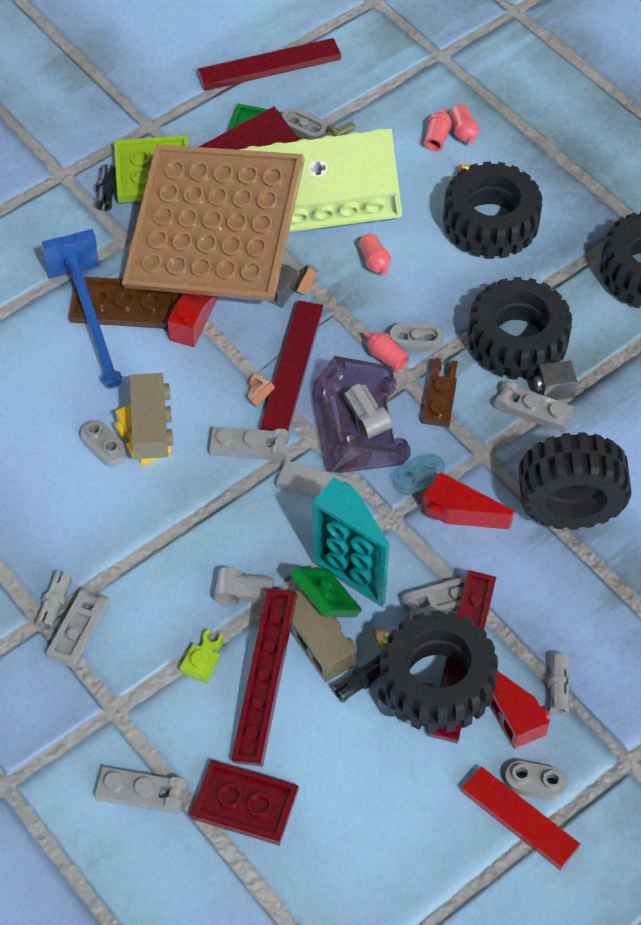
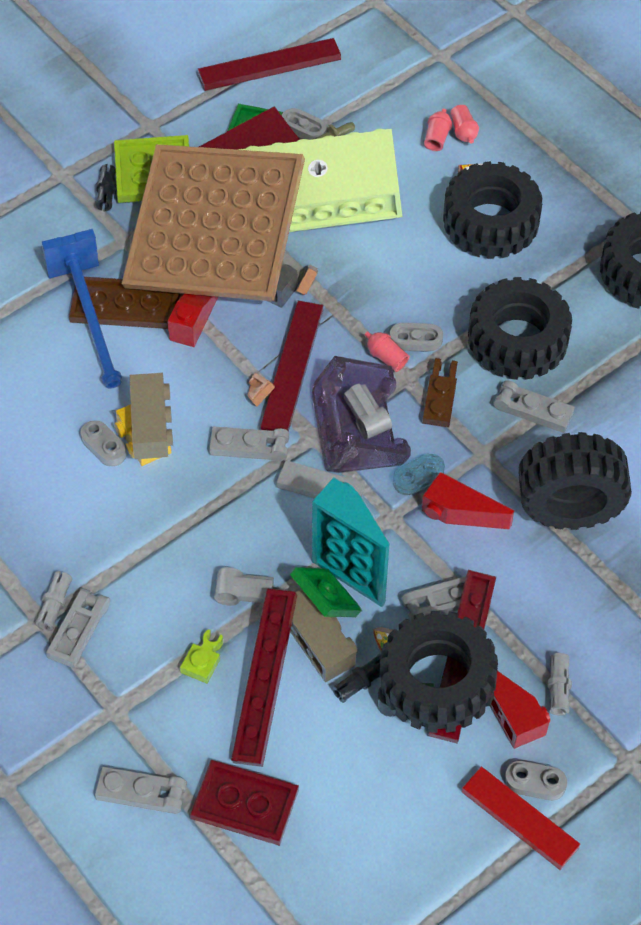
(376, 256): coral piece -> none
(556, 380): flat silver brick -> none

